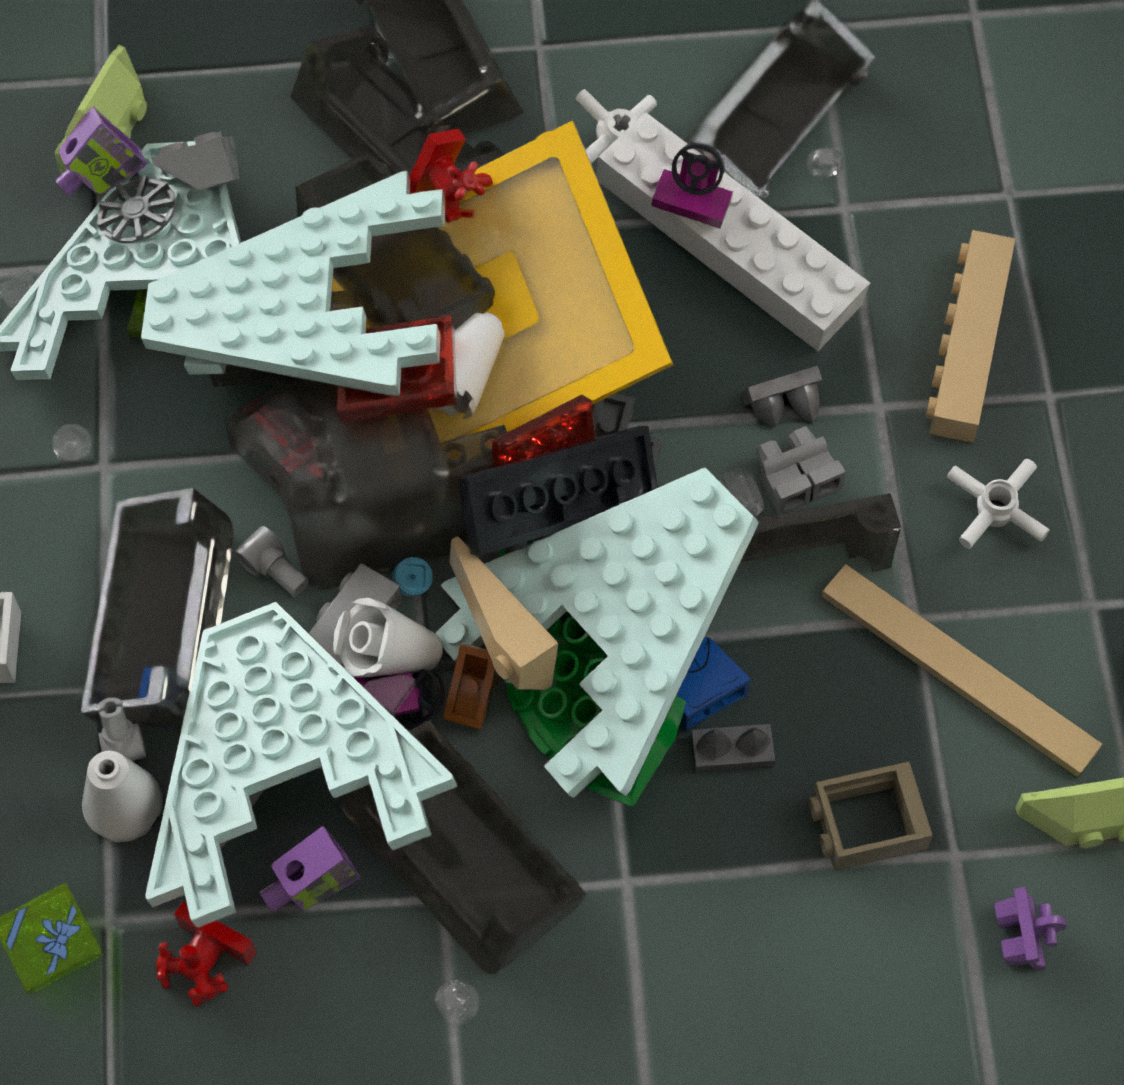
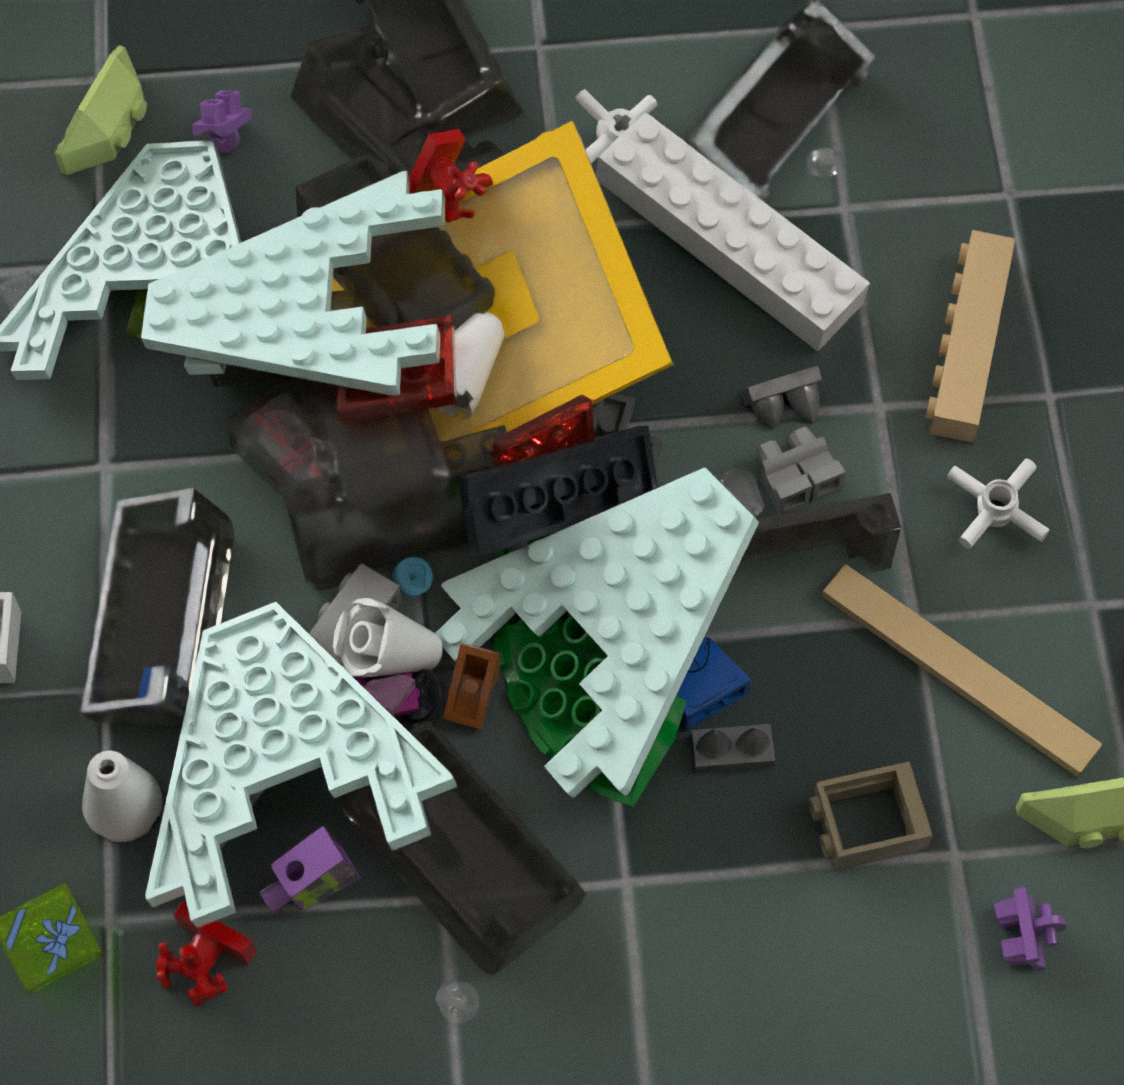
(71, 443): clear tile -> none
(98, 155): torso -> none
(118, 732): light grey pin -> none
(136, 210): dark grey wheel -> none
(201, 165): light grey slope -> none
(222, 119): none -> medium lavender hips
(265, 555): light grey pin -> none
(513, 637): tan wedge -> none
(696, 189): magenta piece -> none

